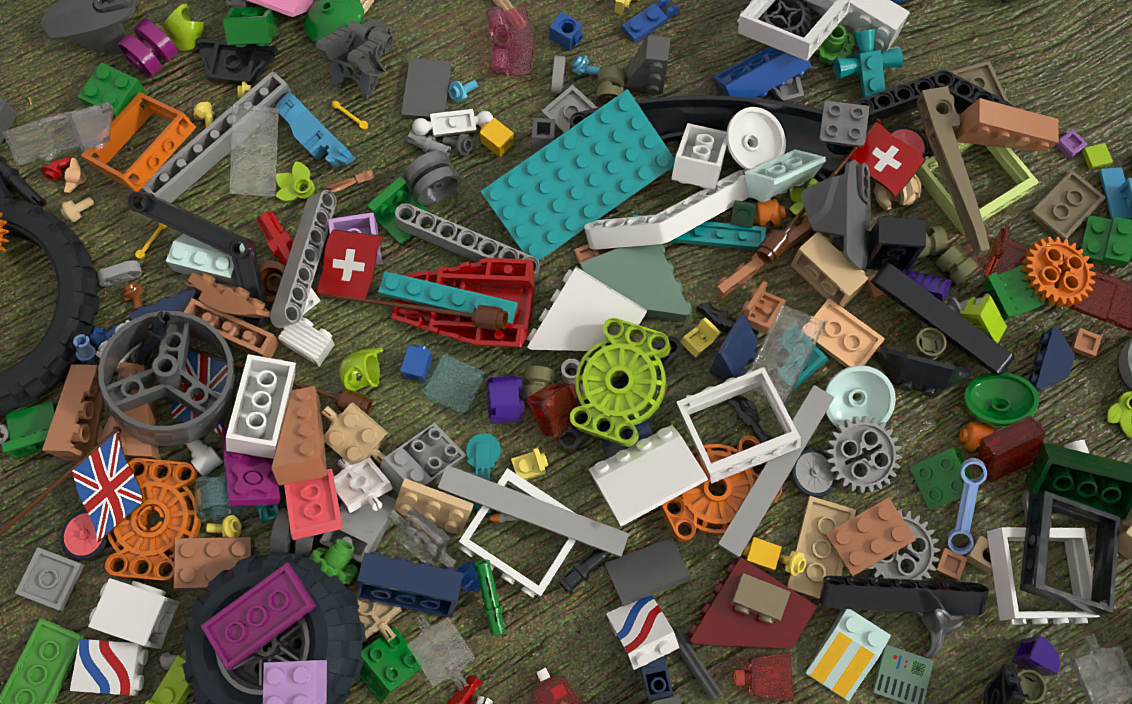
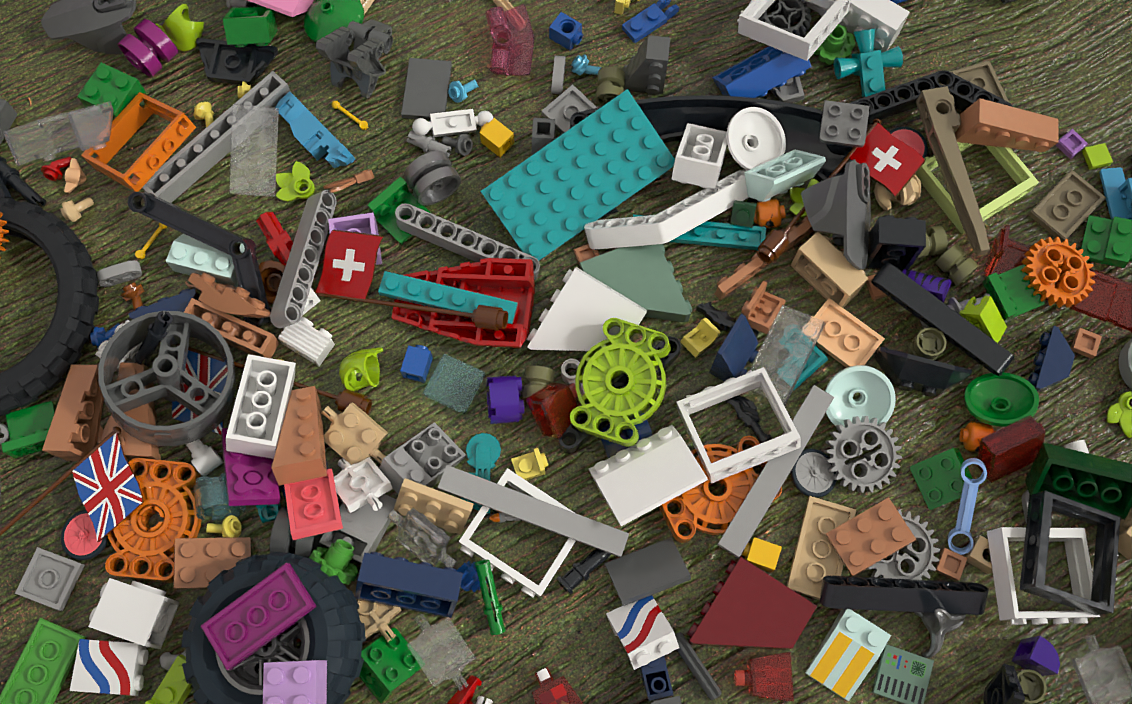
(85, 351): medium blue axle -> none
(759, 598): dark tan brick -> none
(794, 563): light yellow plate -> none

